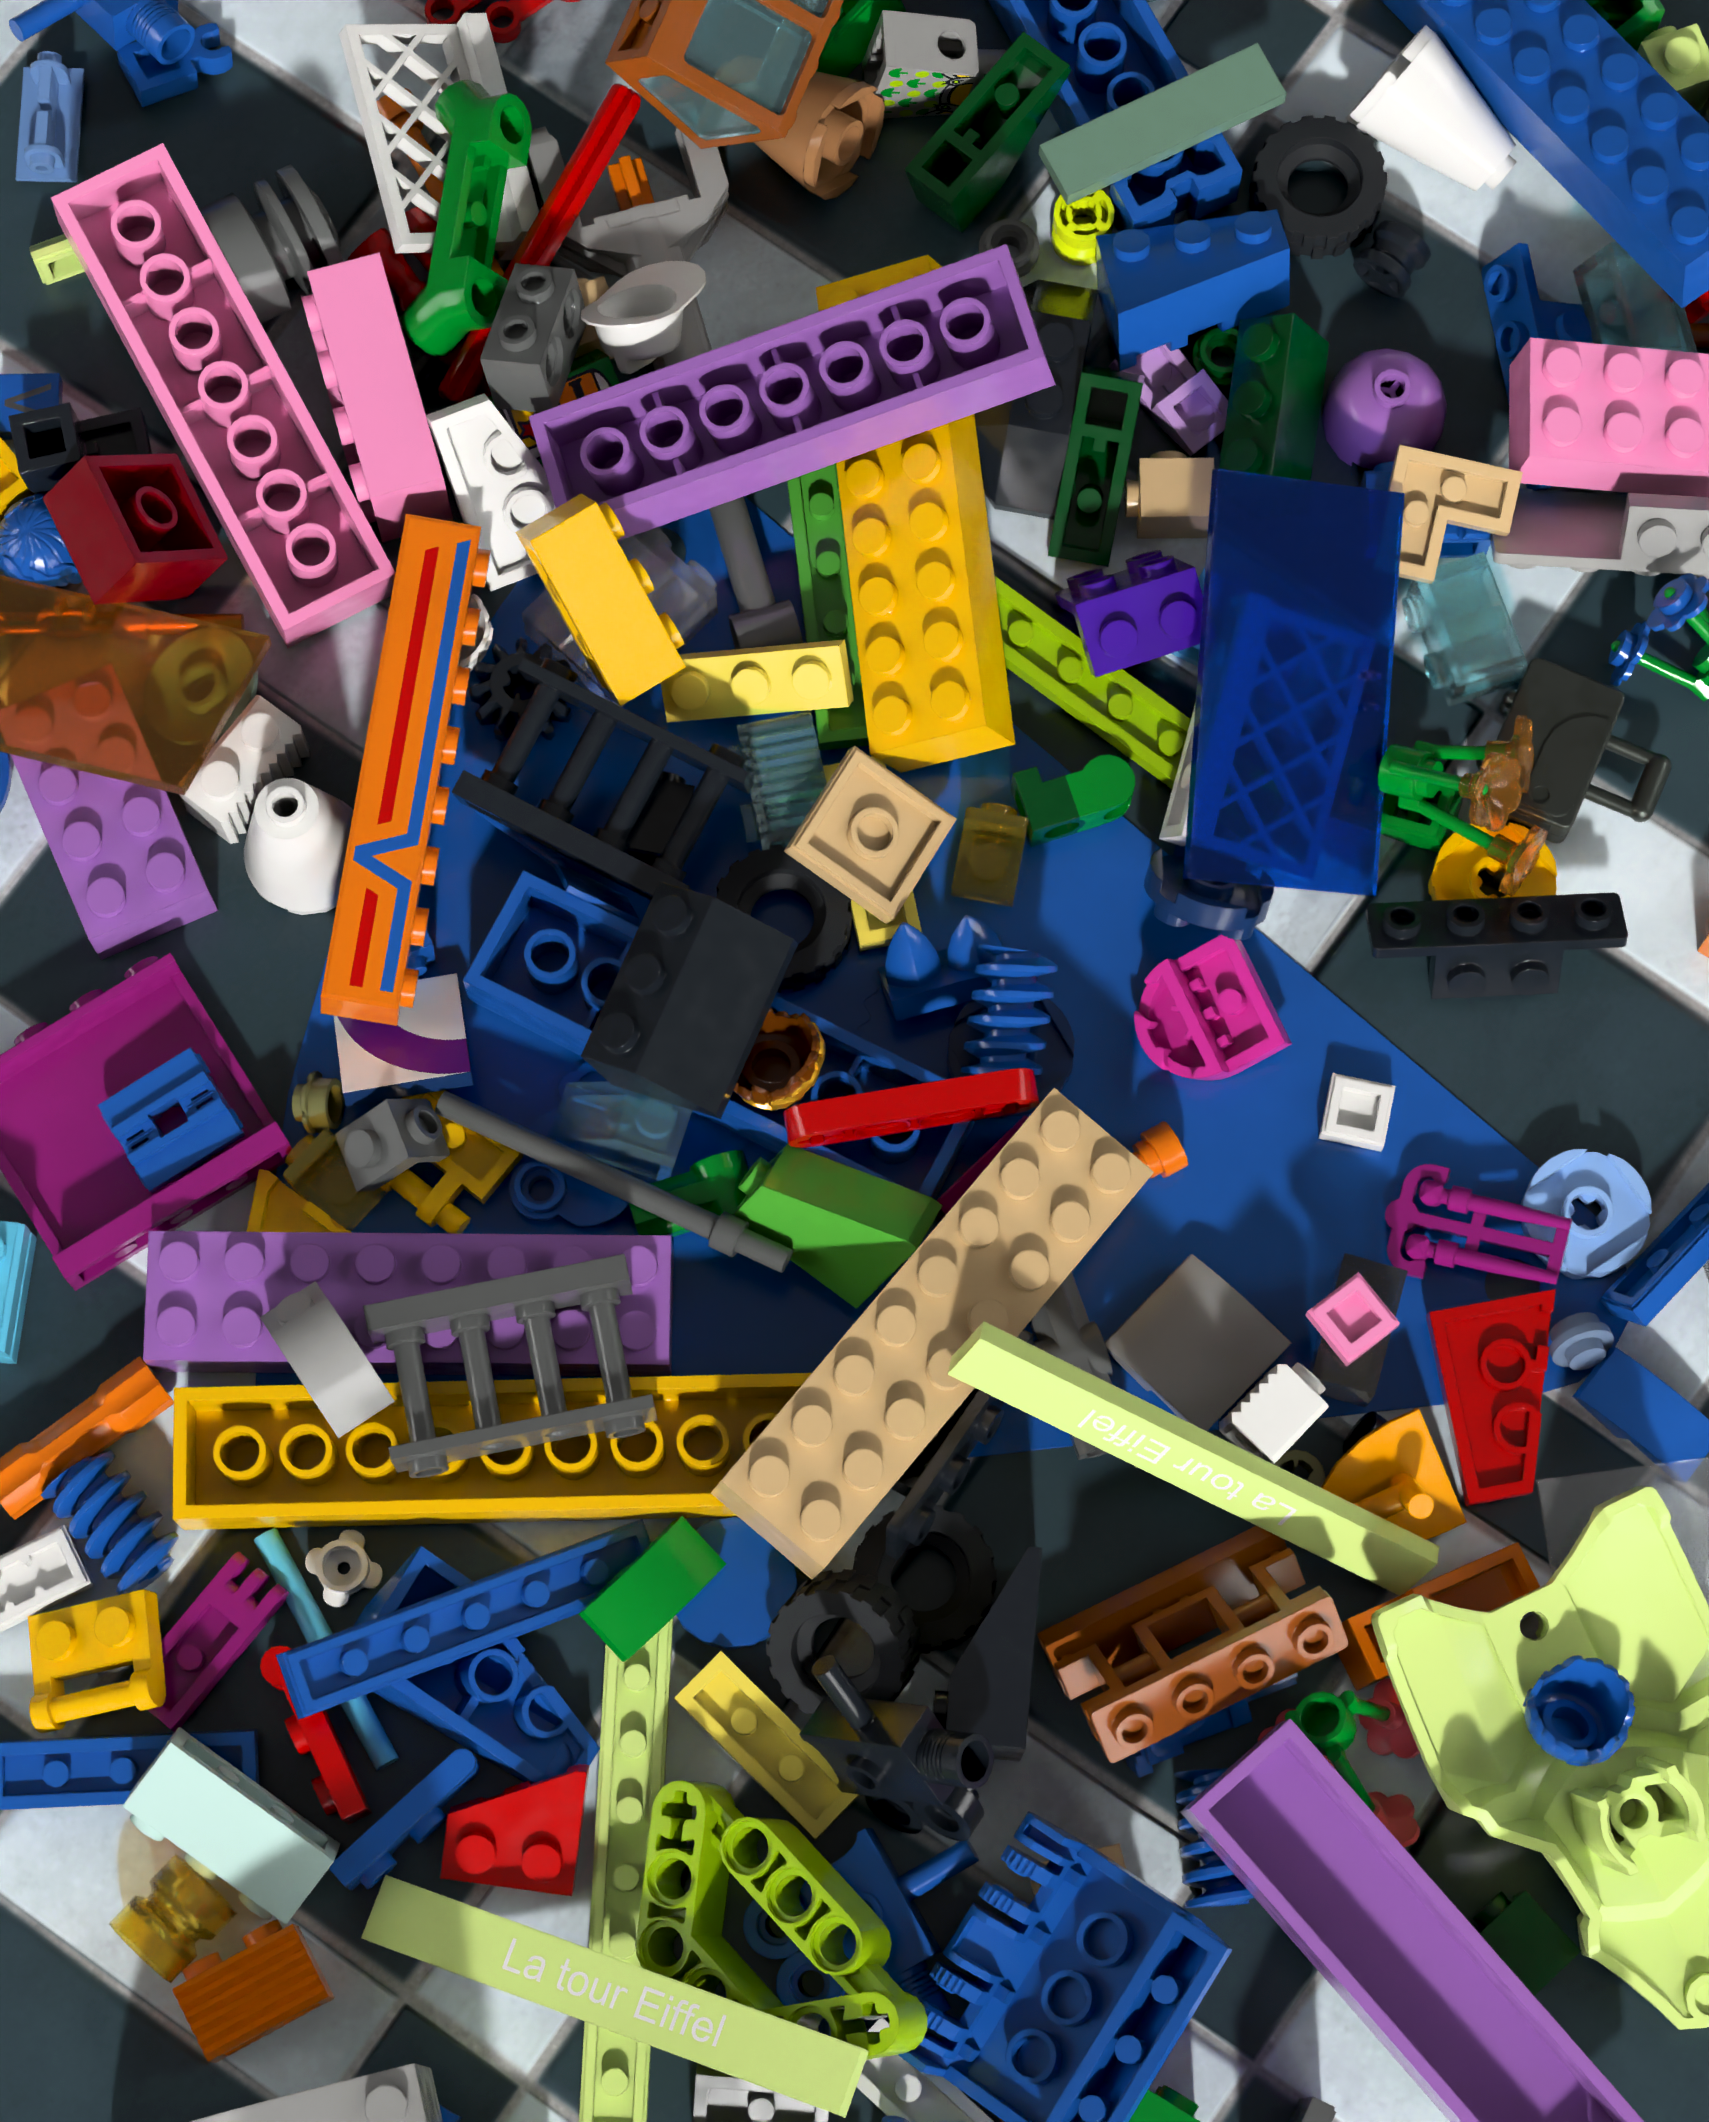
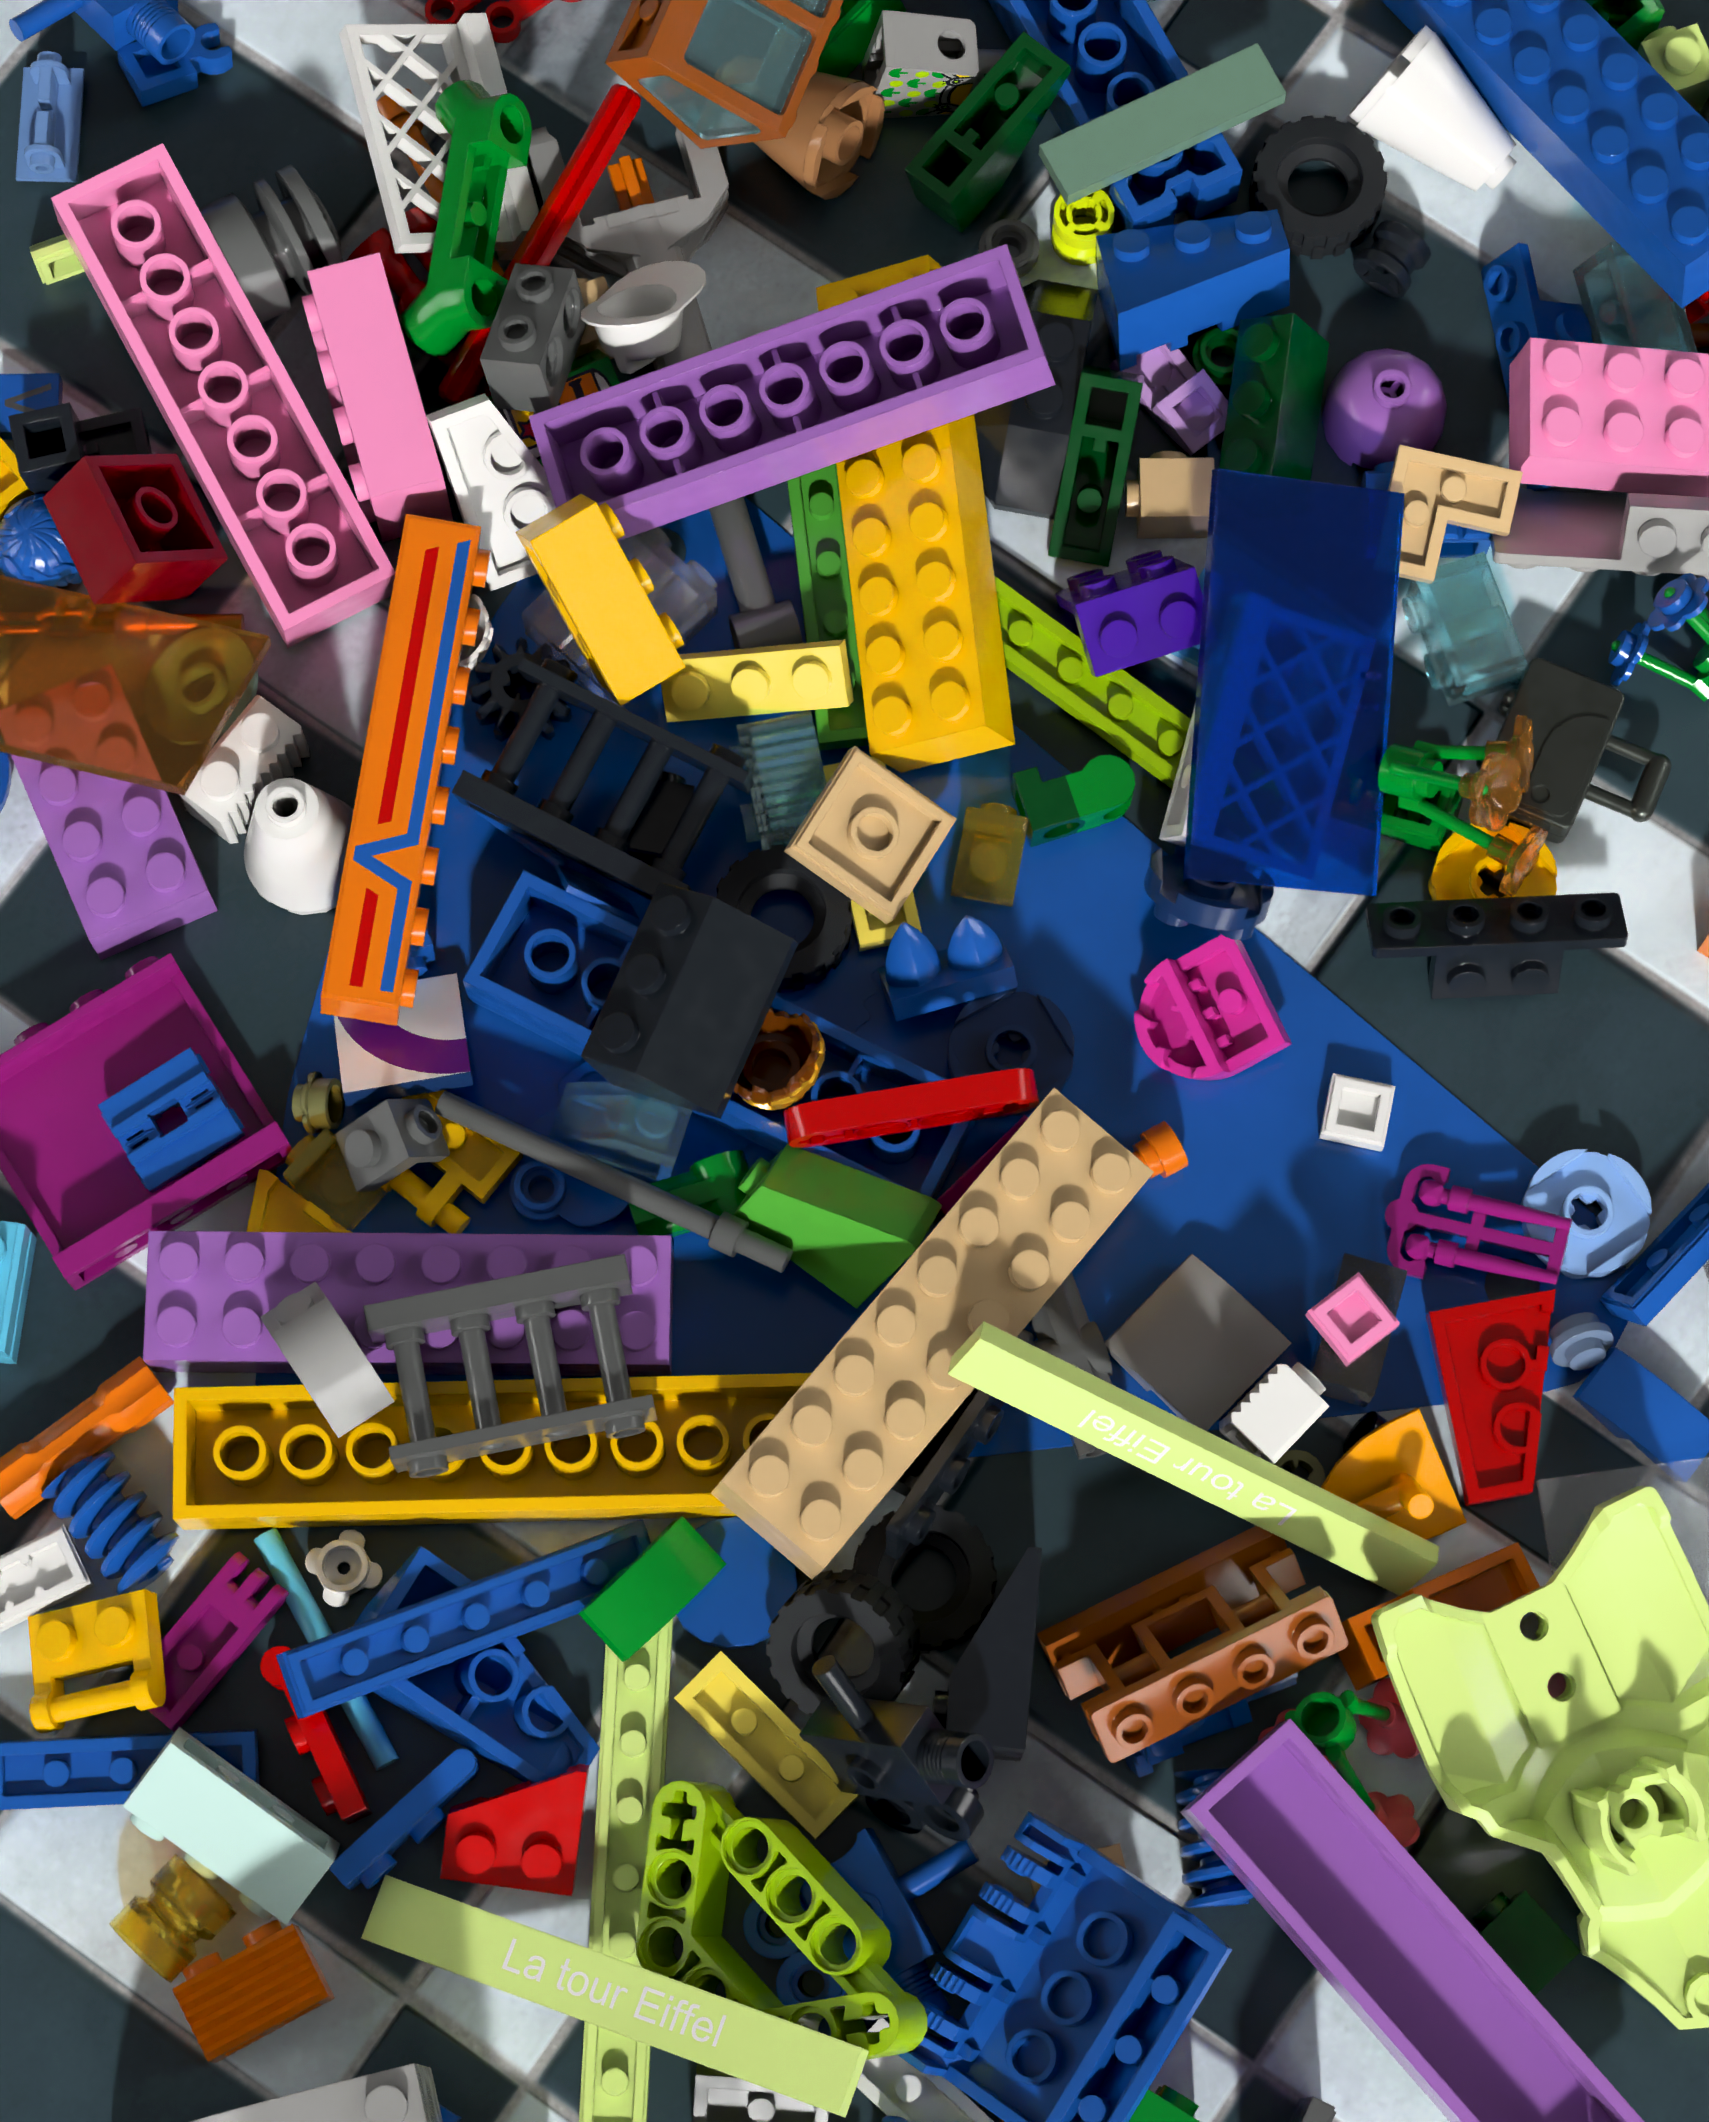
(1009, 1010): blue piece -> none
(1580, 1711): blue hair -> none

